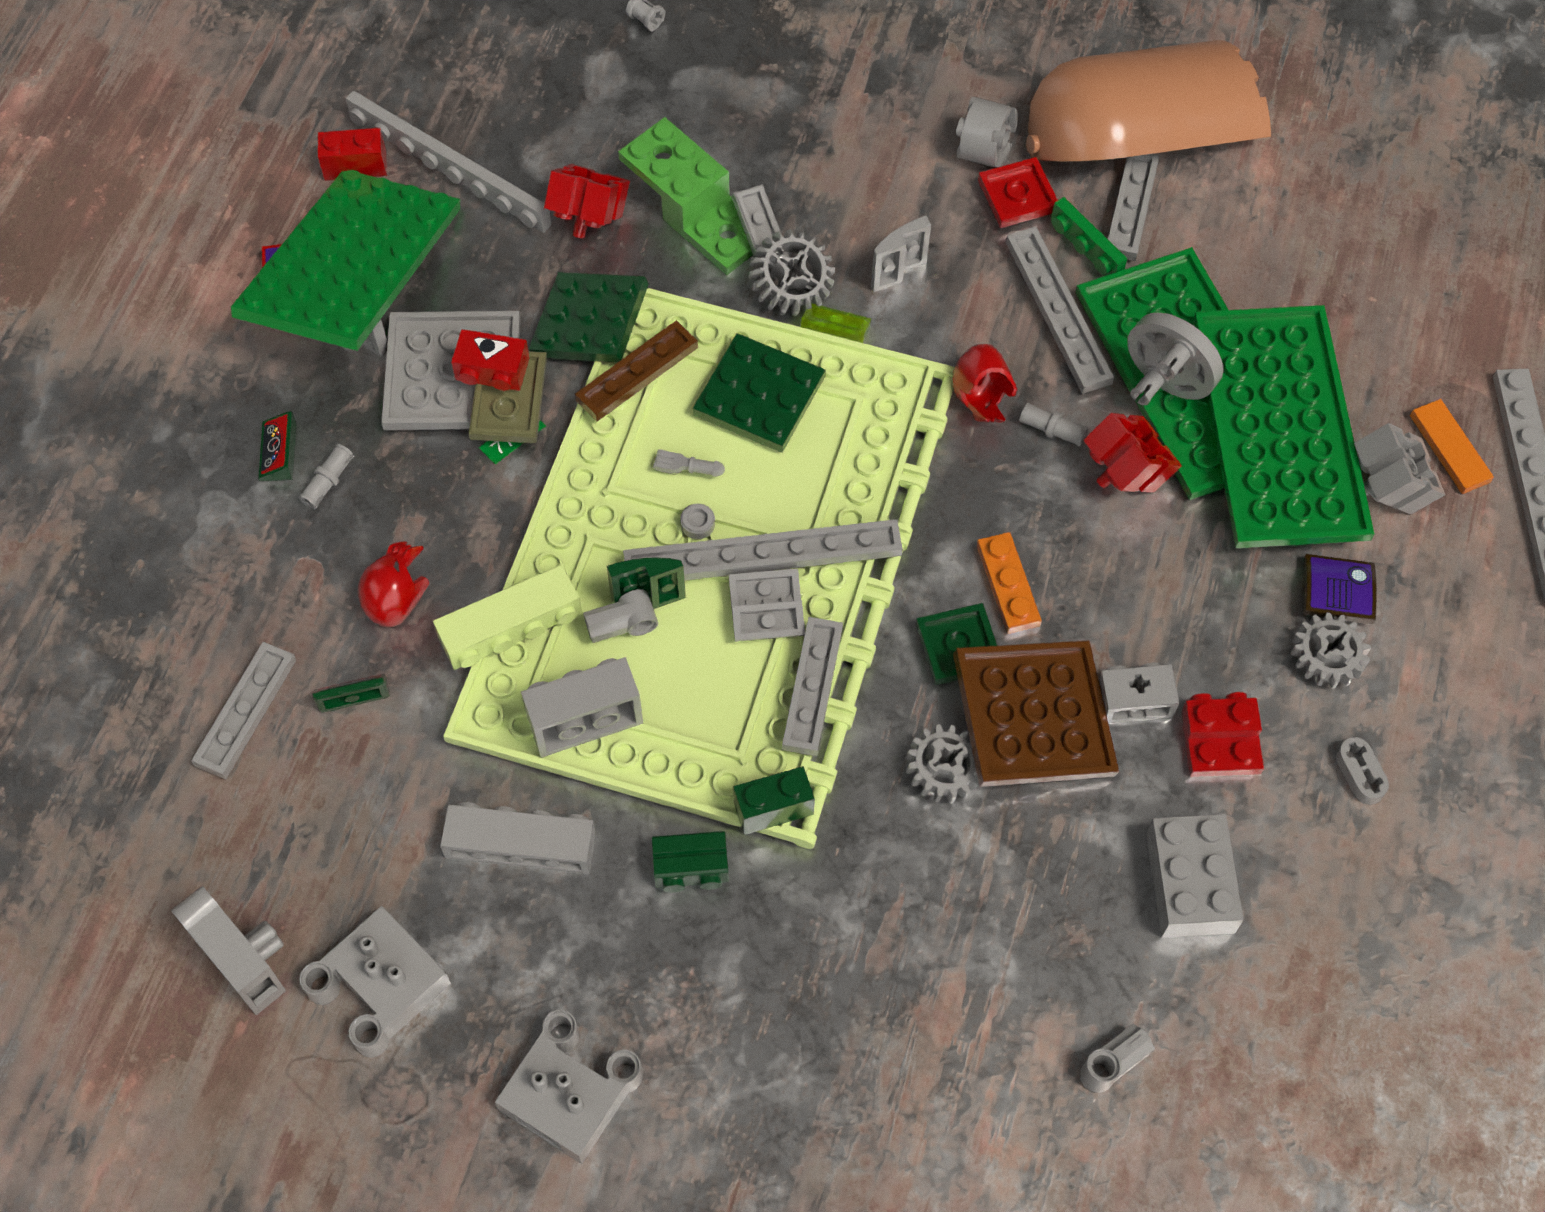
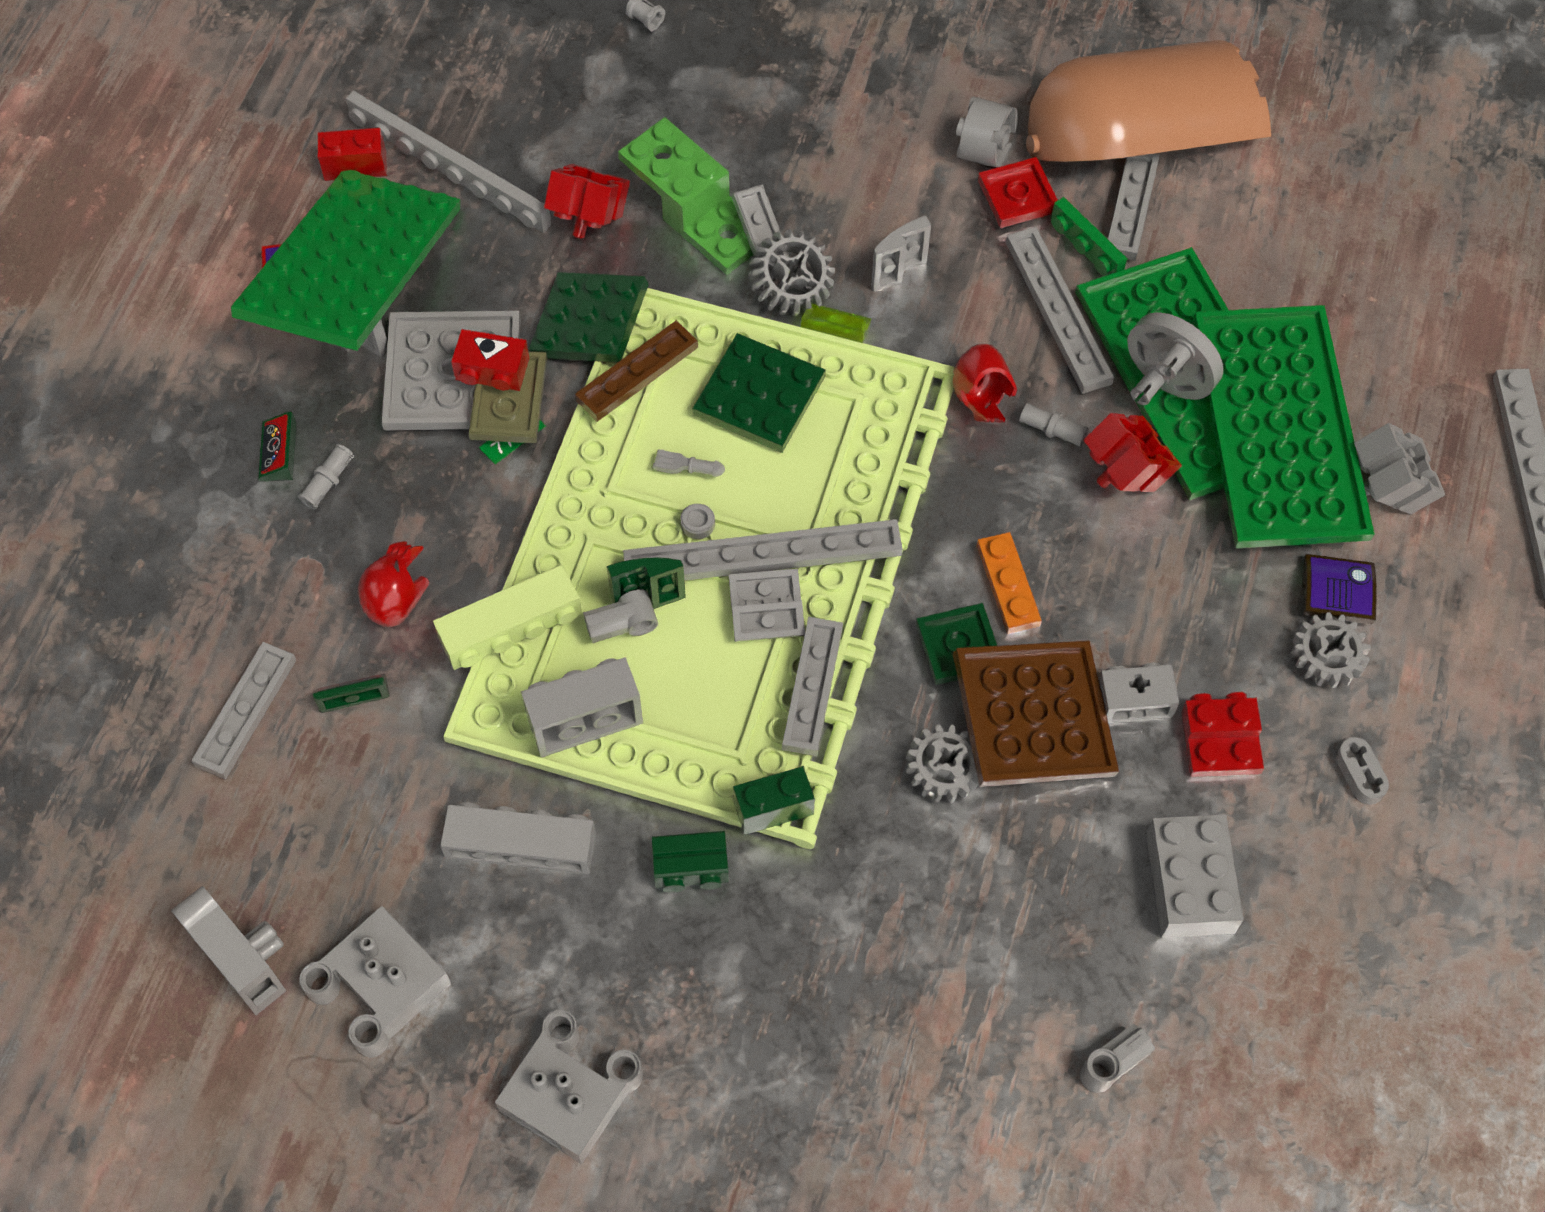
(1451, 446): orange tile -> none

